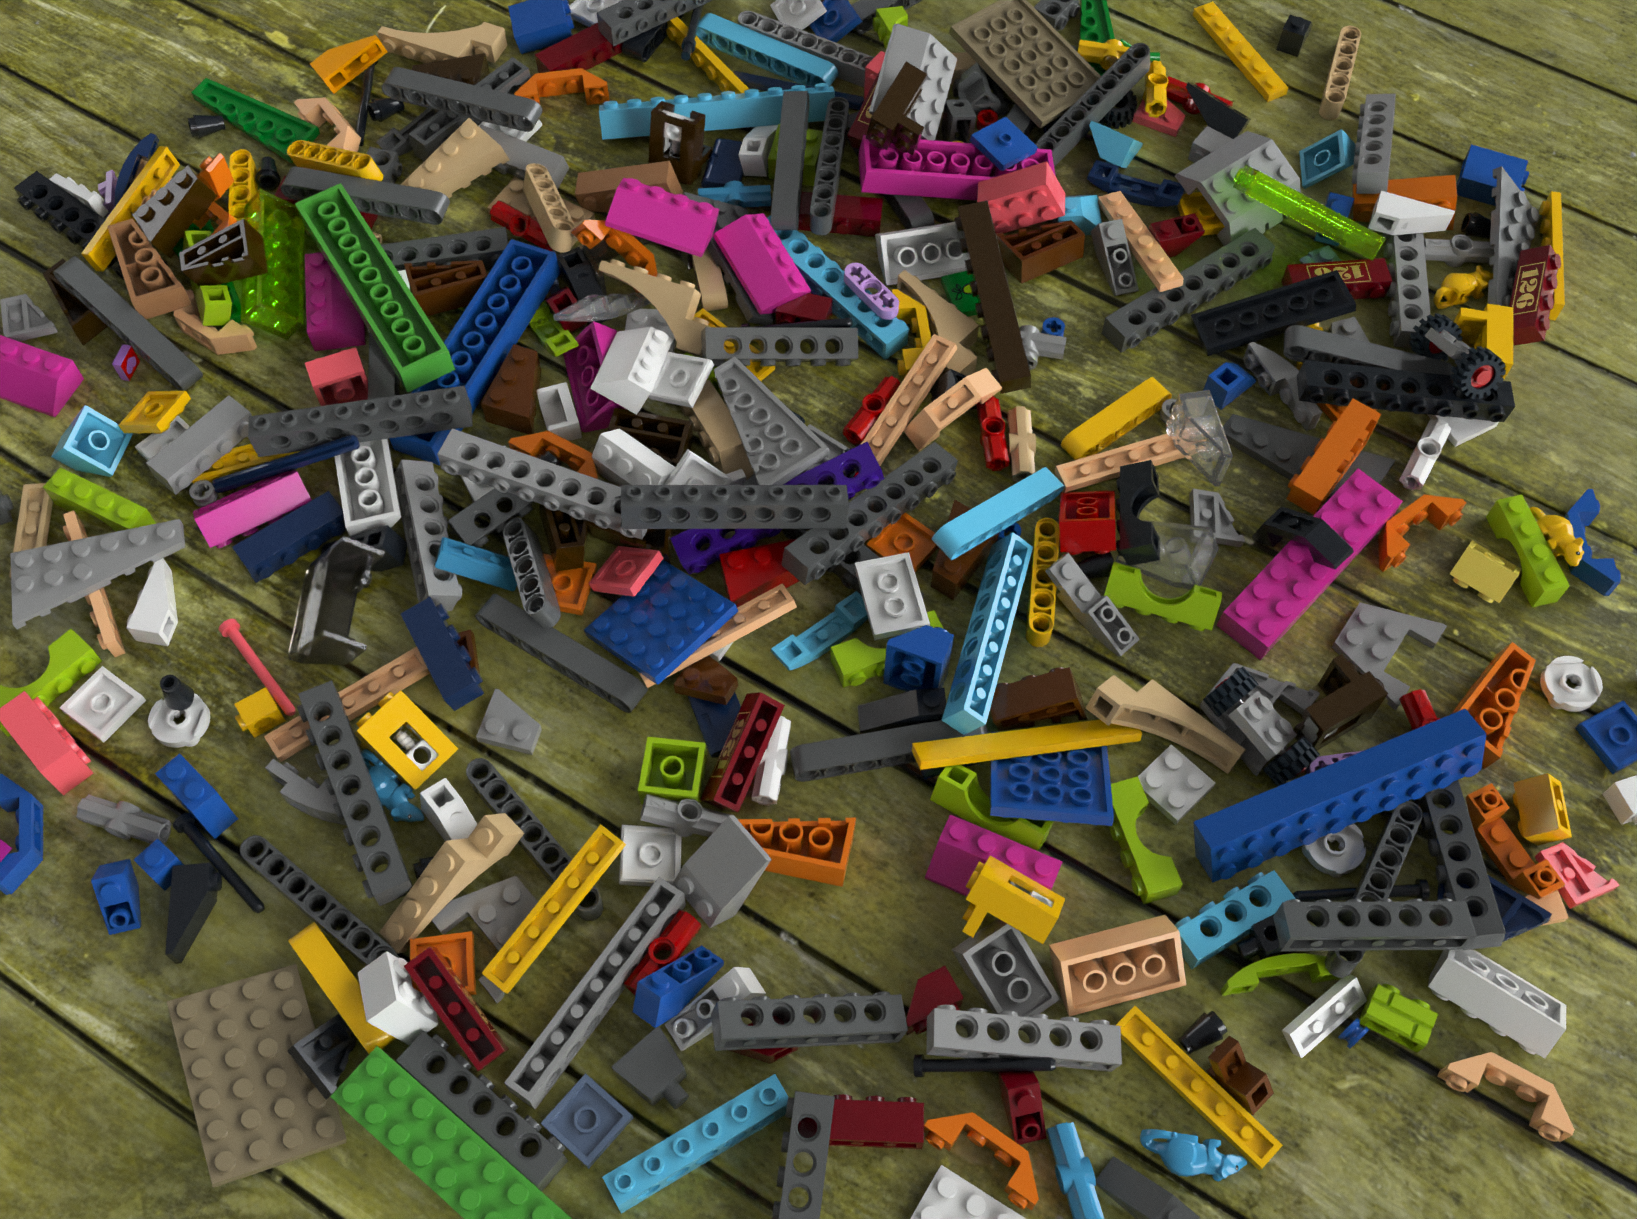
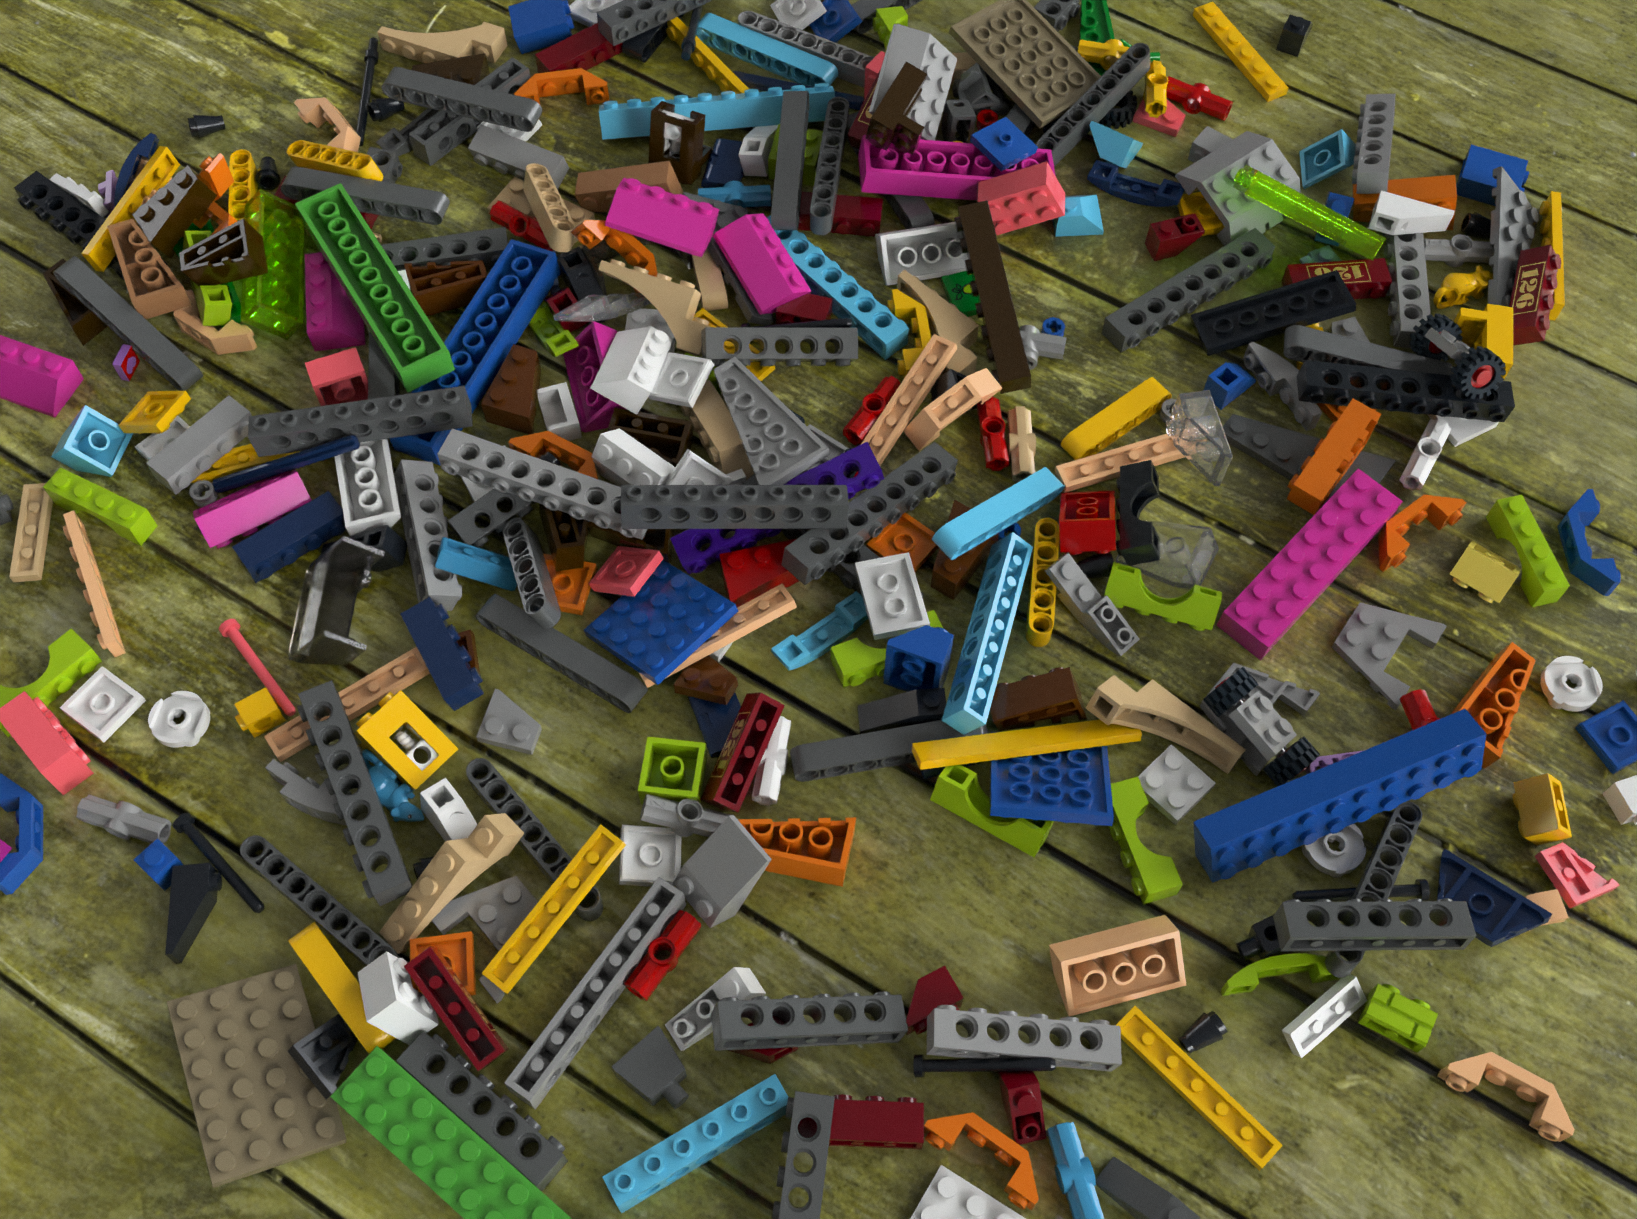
(23, 319): light grey wing -> none
(79, 567): light grey wing -> none
(118, 896): blue slope -> none
(155, 610): white slope -> none
(176, 693): black cone -> none
(196, 796): blue brick -> none
(258, 120): green wing -> none
(345, 62): light orange slope -> none
(458, 161): tan wedge -> none
(587, 1120): sand blue plate -> none
(674, 986): blue slope -> none
(873, 301): lavender beam -> none
(966, 844): dark pink slope -> none
(1005, 970): light grey slope -> none
(1012, 899): yellow brick -> none
(1041, 250): reddish brown wedge -> none
(1114, 256): light grey slope -> none
(1142, 242): light nougat plate -> none
(1189, 1158): dark azure animal -> none
(1199, 948): medium azure brick -> none
(1208, 510): light grey wing -> none
(1218, 113): black slope -> none
(1238, 1077): reddish brown brick -> none
(1323, 542): black slope -> none
(1340, 73): tan beam -> none
(1347, 703): dark brown brick -> none
(1353, 1033): blue bush -> none
(1470, 870): dark grey brick -> none
(1499, 999): white slope -> none
(1504, 849): orange slope -> none
(1559, 536): yellow animal -> none

